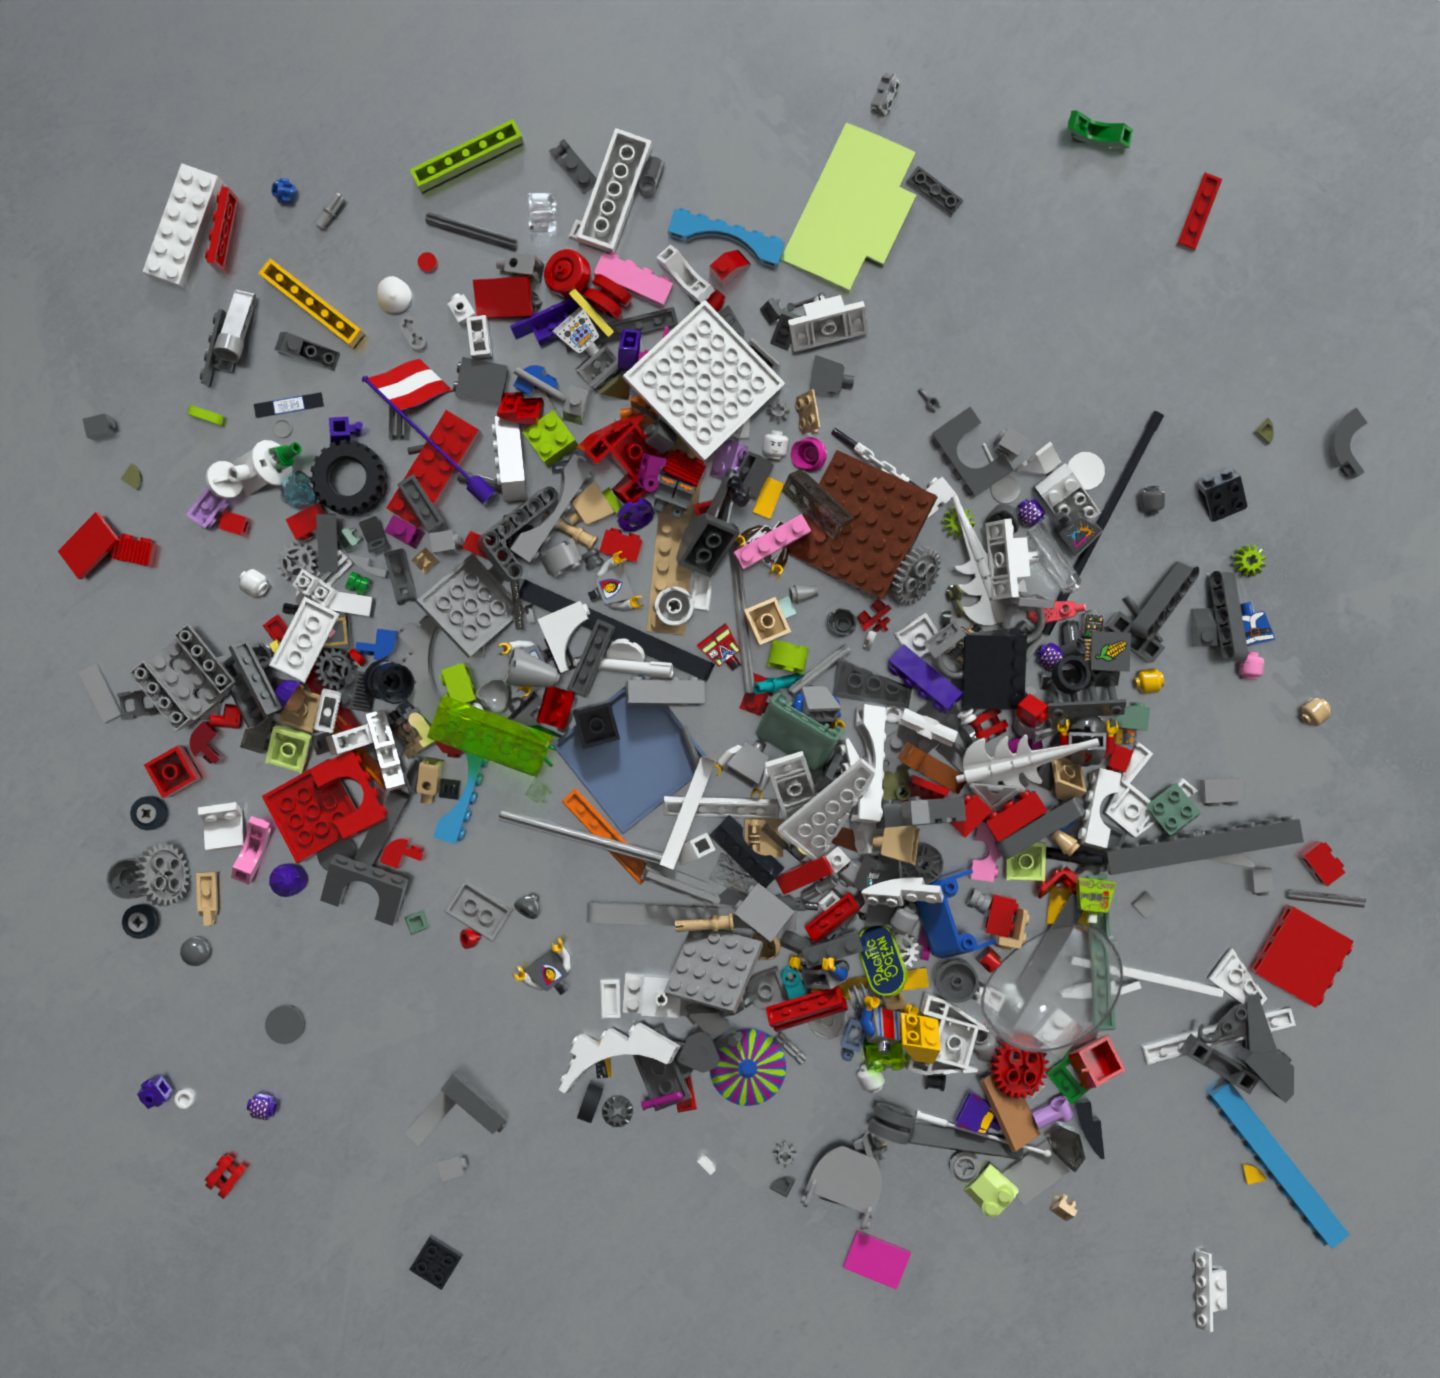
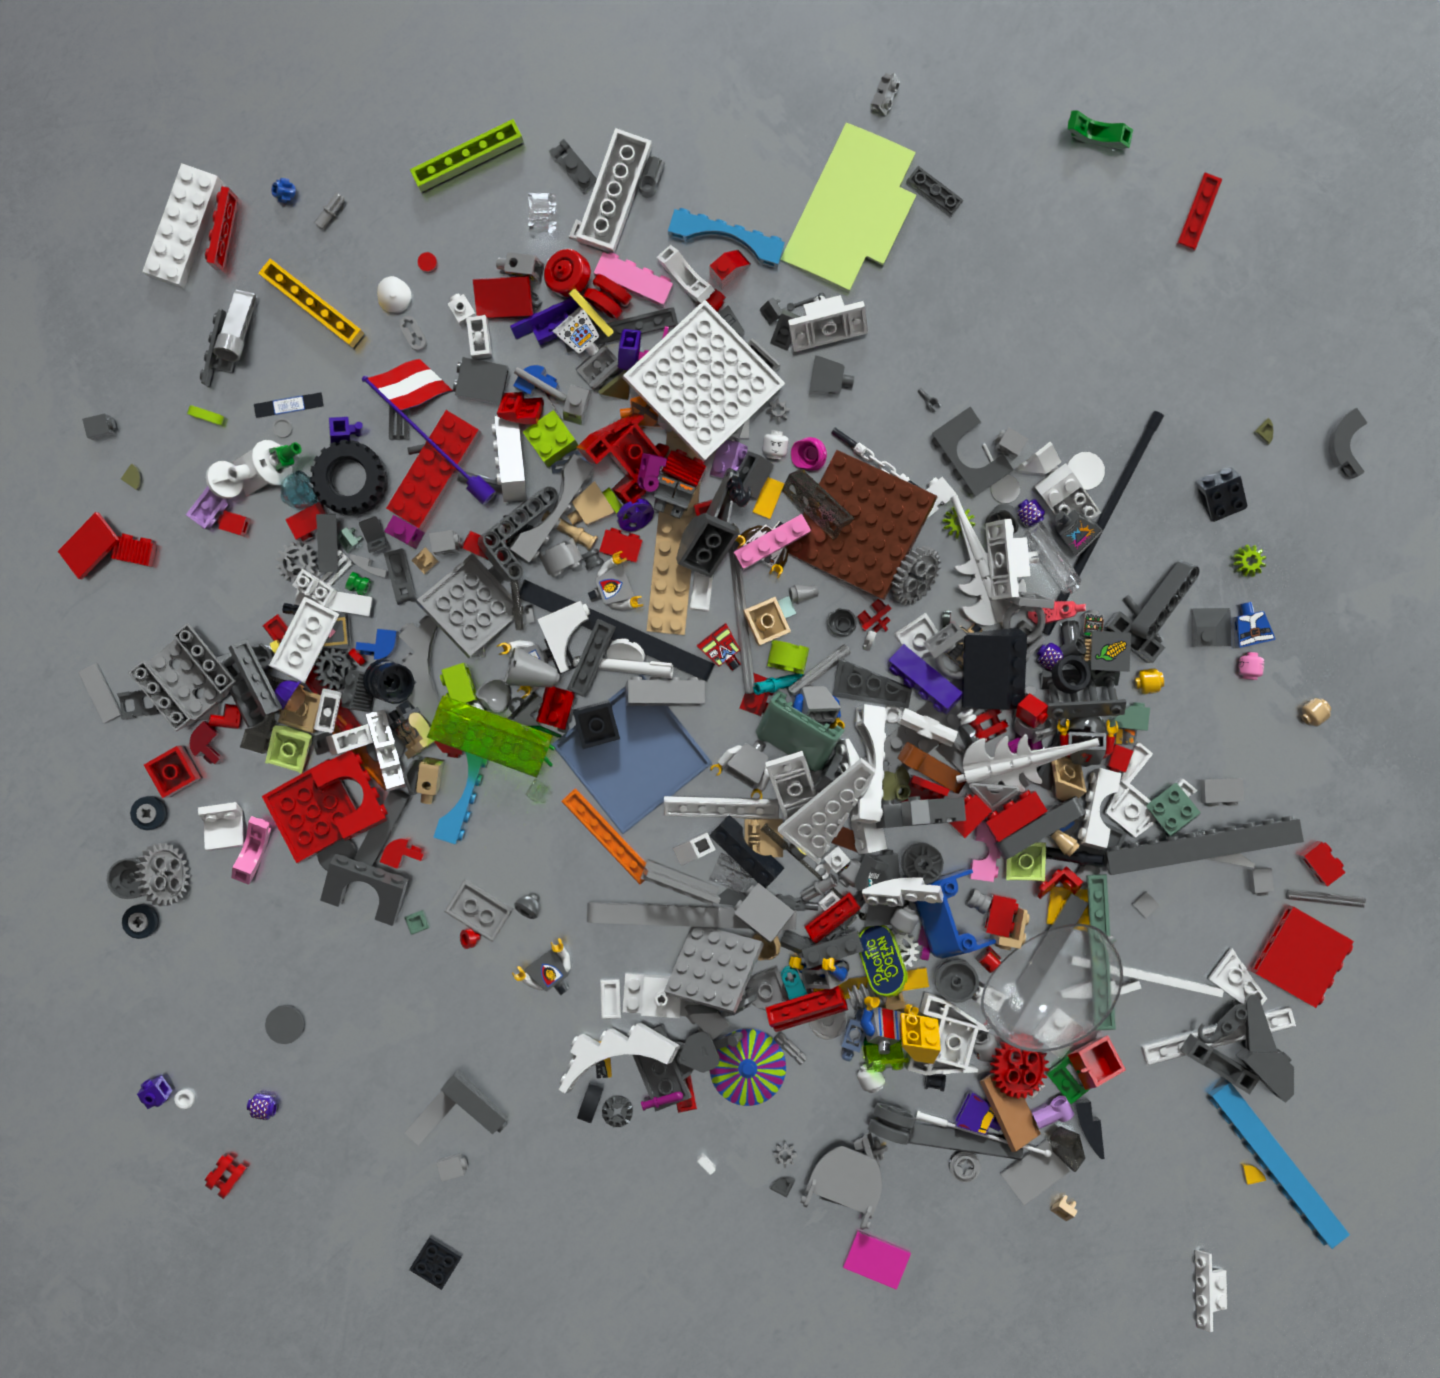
(195, 951): dark grey hair -> none
(207, 896): tan hinge -> none
(253, 583): white head -> none
(288, 880): dark purple piece -> none
(306, 350): dark grey slope -> none
(421, 503): dark grey tile -> none
(449, 789): black tile -> none
(471, 230): dark grey axle -> none
(581, 837): light grey axle -> none
(660, 436): dark grey brick -> none
(669, 596): white brick -> none
(687, 812): white sticker -> none
(690, 746): dark grey bar -> none
(715, 923): tan pin -> none
(804, 874): red tile -> none
(808, 412): tan hinge -> none
(899, 843): tan torso -> none
(954, 595): olive plate -> none
(992, 1191): yellowish green slope -> none
(1094, 896): torso -> none
(1152, 499): dark grey head -> none
(1228, 616): dark grey beam -> none

